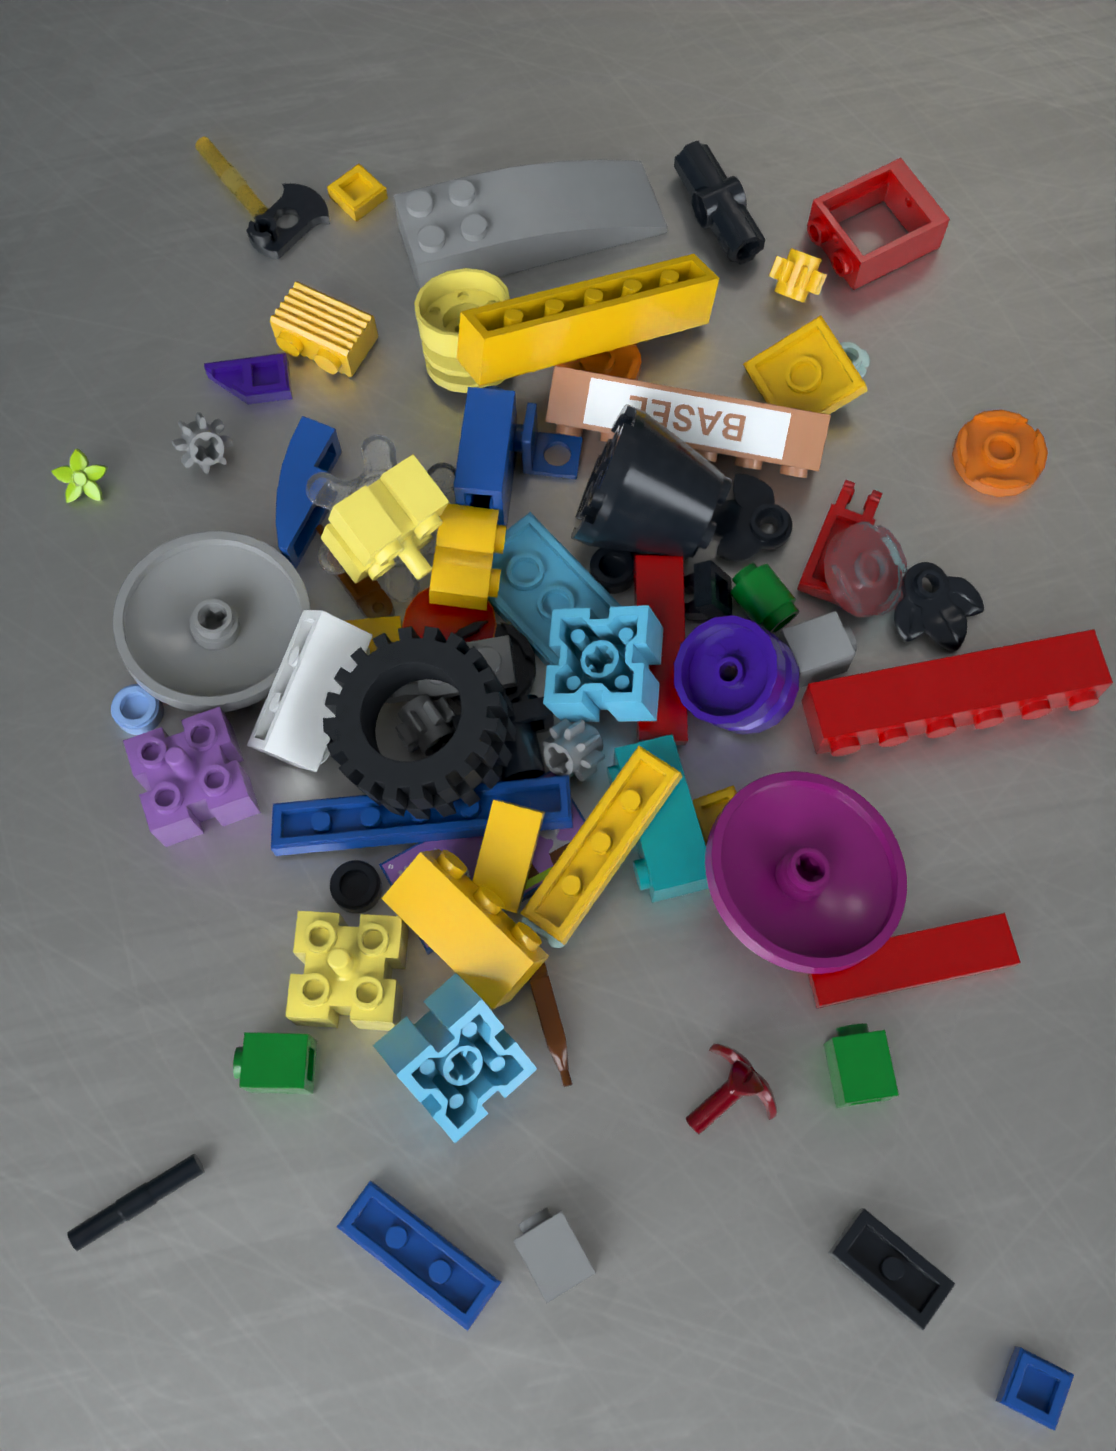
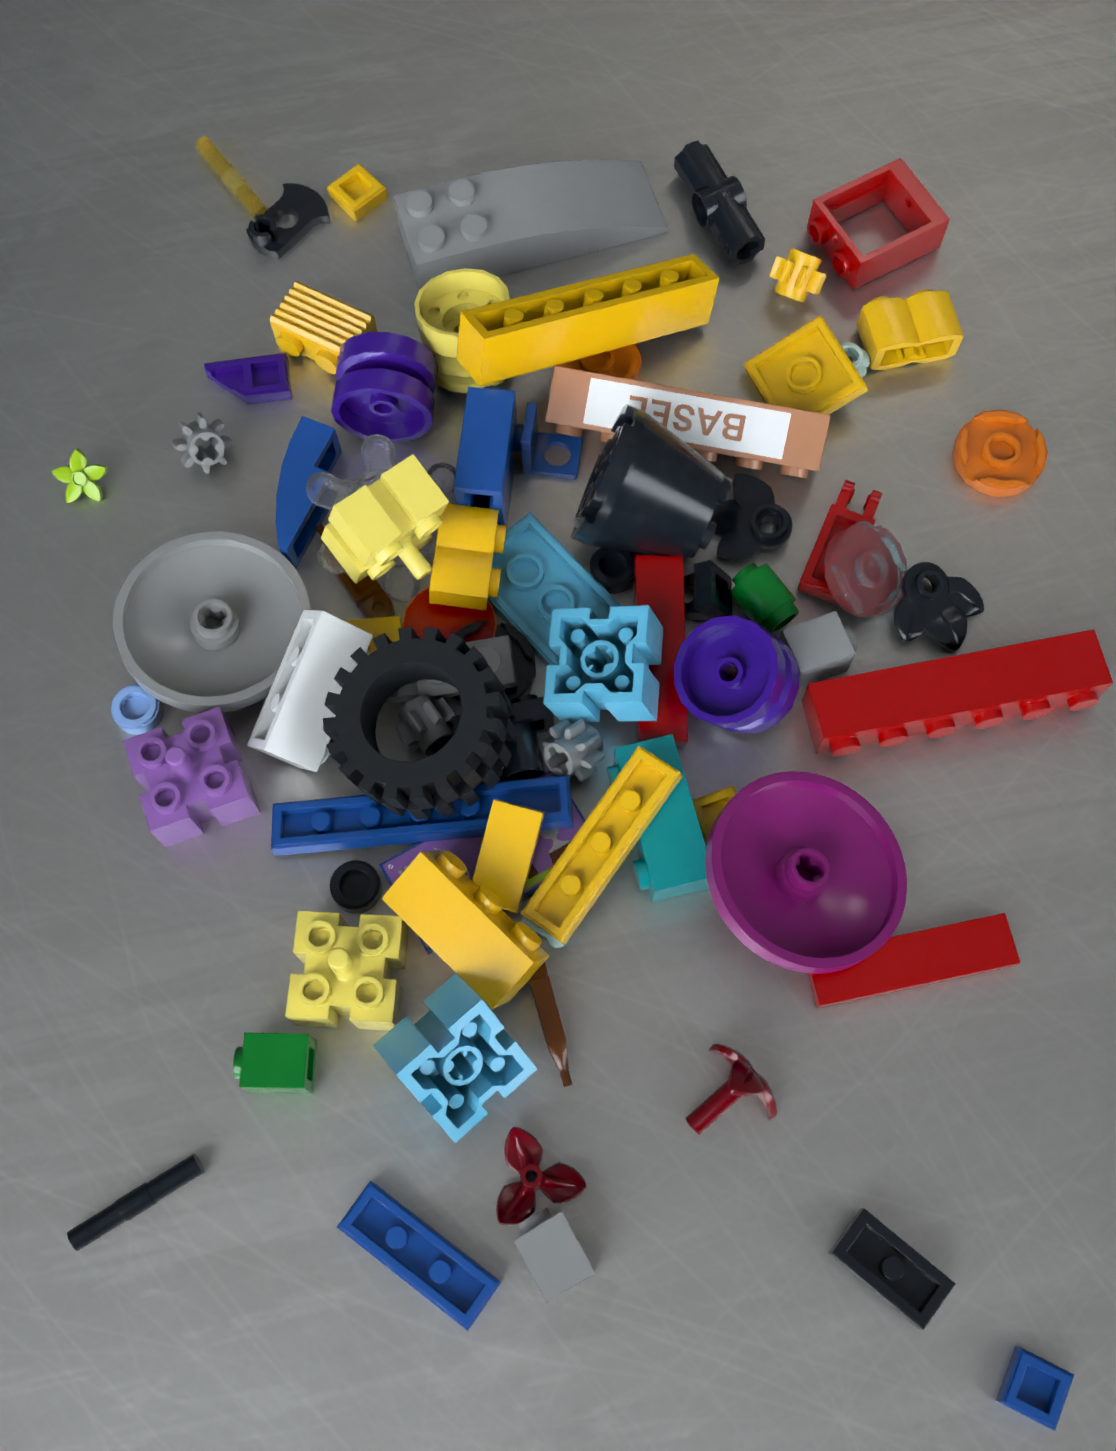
(385, 386): none -> dark purple wheel
(518, 1199): none -> dark red plant
(860, 1066): green brick -> none
(909, 329): none -> yellow brick

